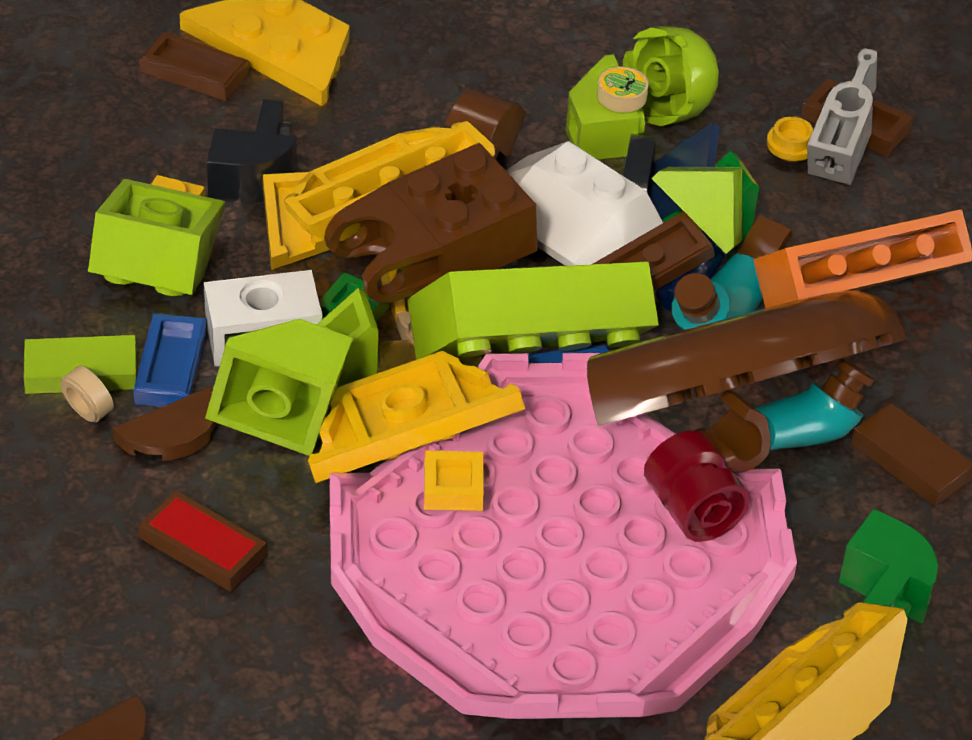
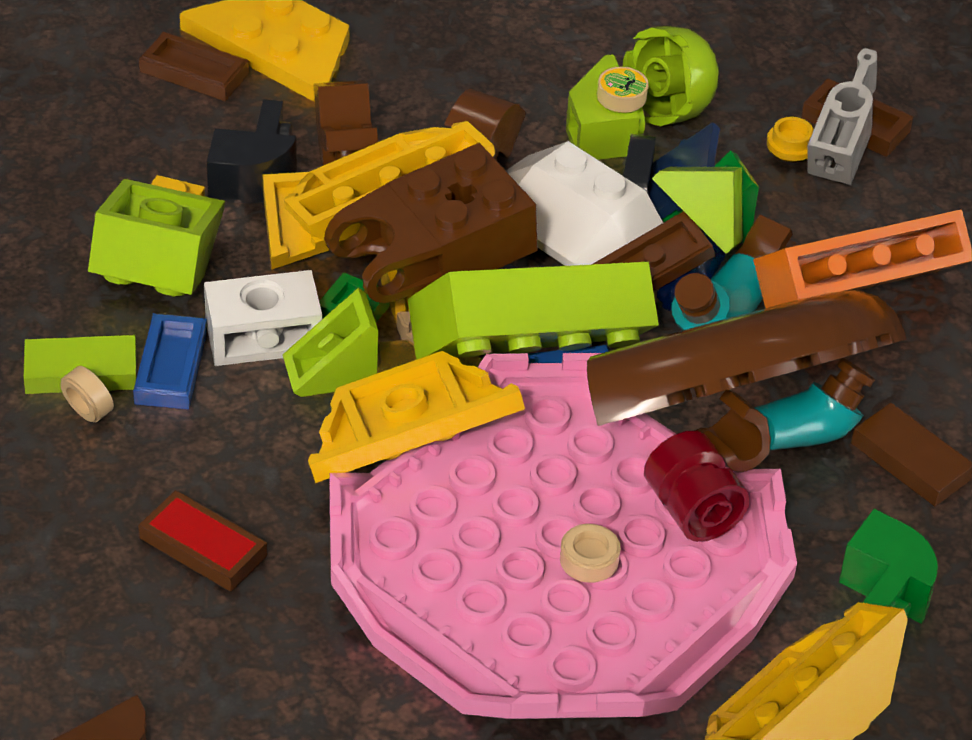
(171, 430): reddish brown tile -> none
(279, 382): lime slope -> none
(343, 119): none -> reddish brown brick
(453, 480): yellow plate -> none
(589, 553): none -> tan tile

